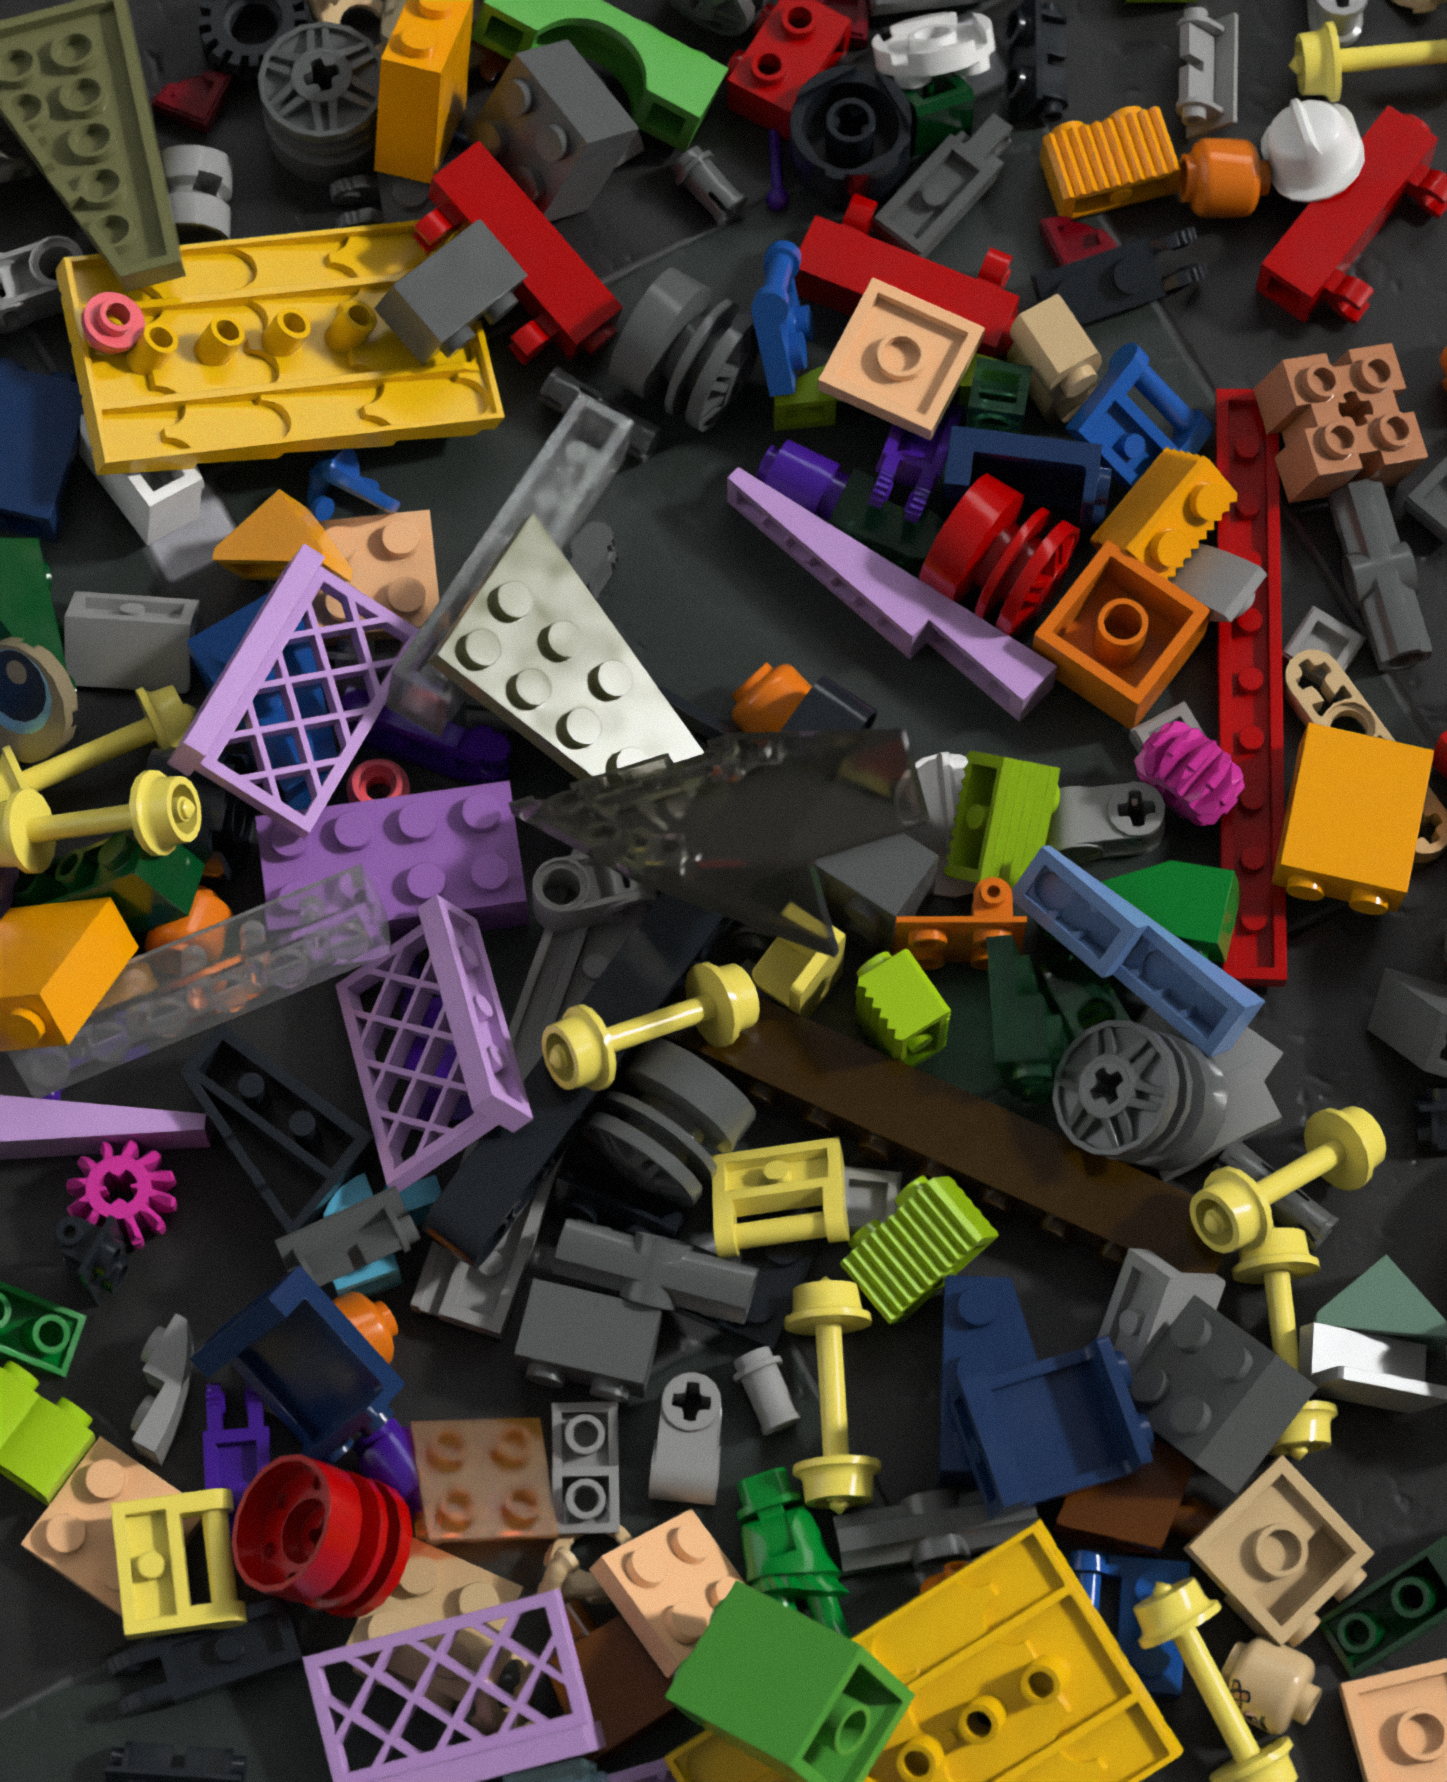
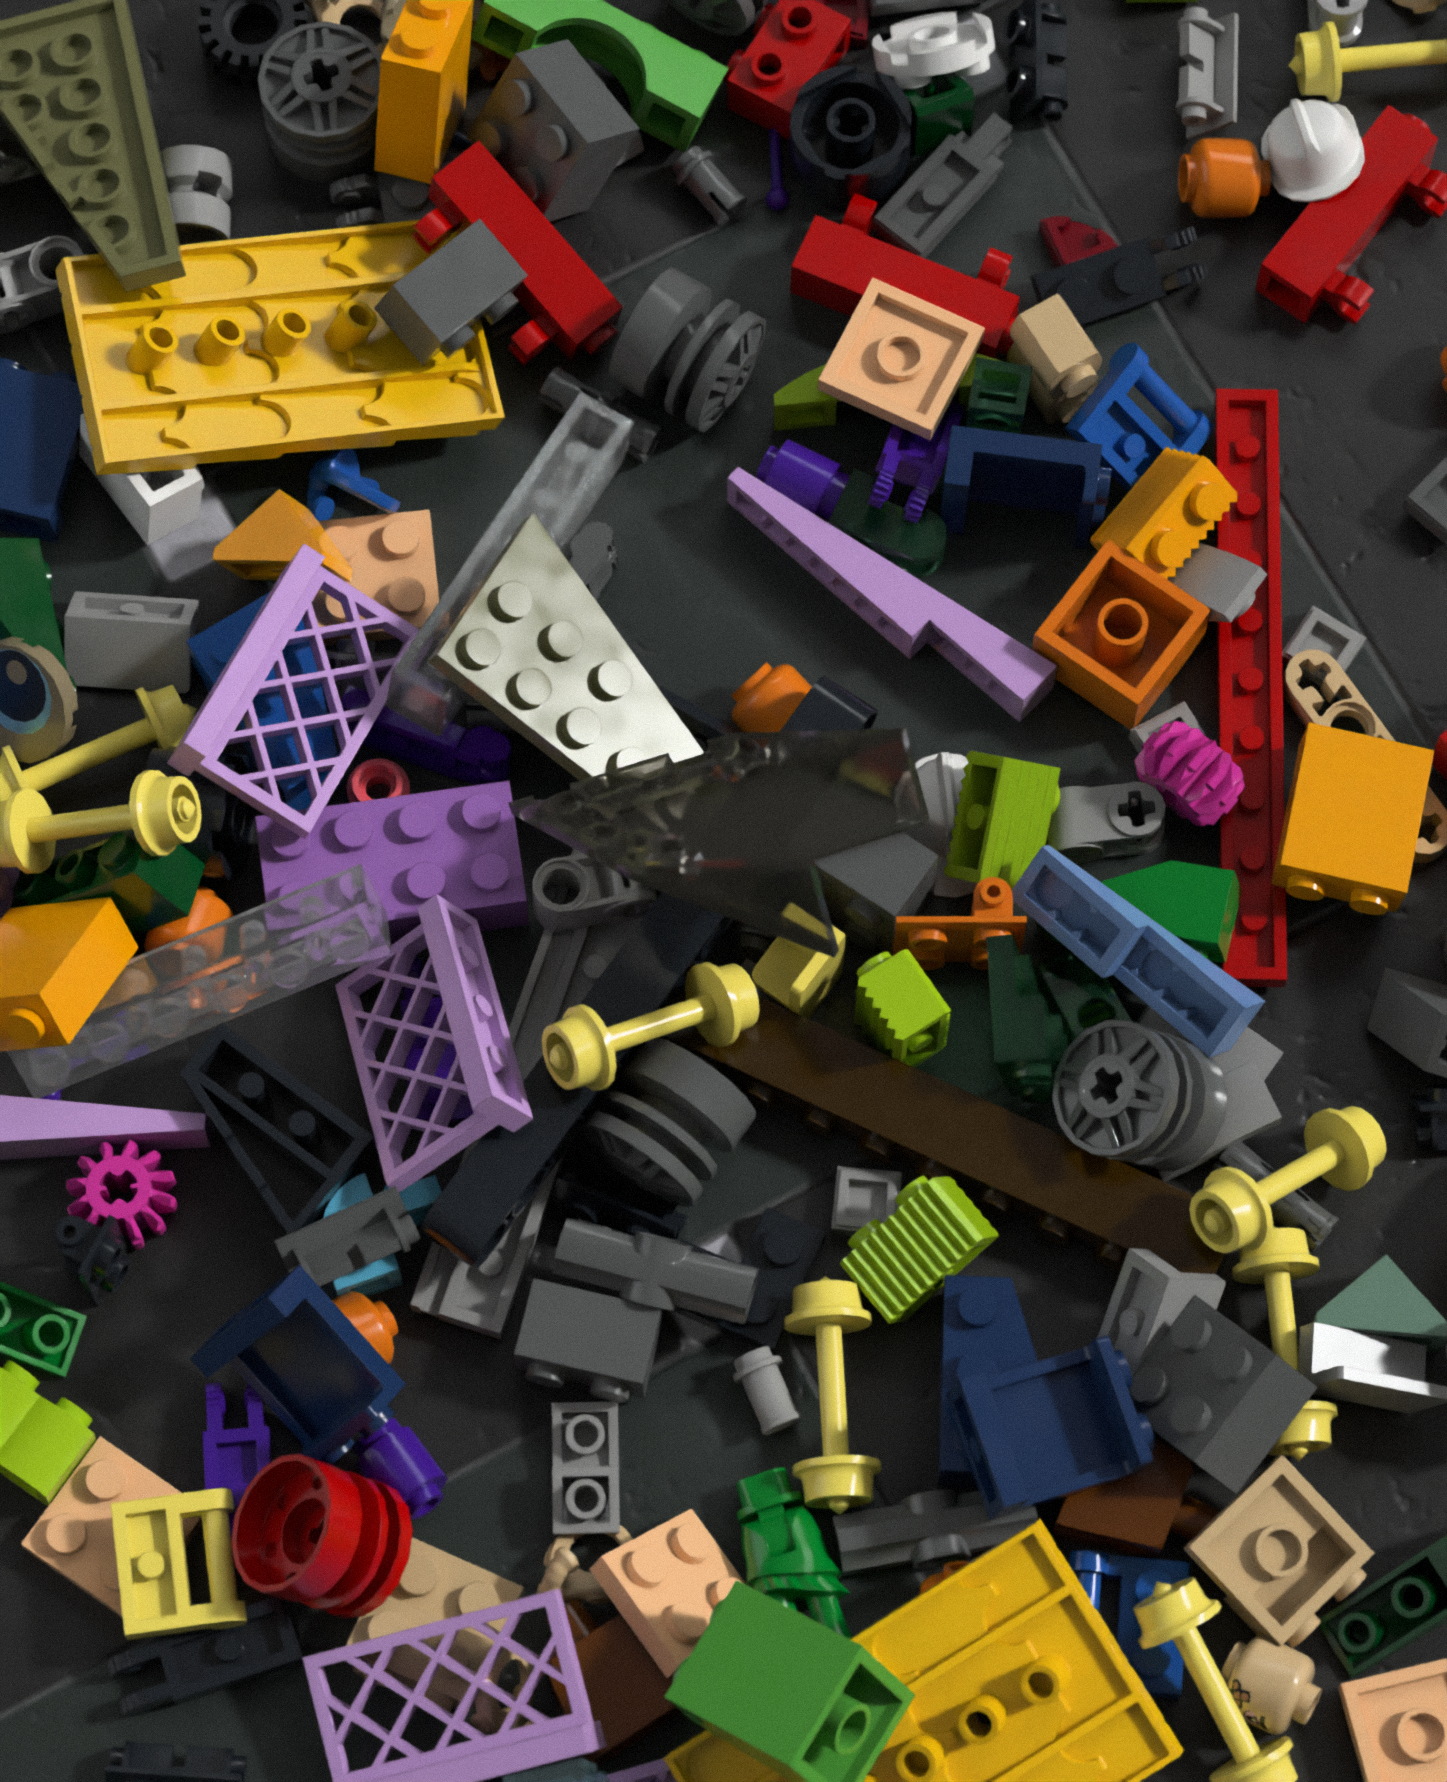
(104, 334): coral plate -> none
(171, 1372): light grey slope -> none
(195, 100): dark red tile -> none
(482, 1481): clear orange hinge -> none
(685, 1451): light grey piece -> none
(779, 1181): light yellow plate -> none
(780, 321): blue plate -> none
(1009, 562): red wheel -> none
(1109, 162): light orange brick -> none
(1340, 421): nougat brick -> none
(1380, 575): dark grey piece -> none

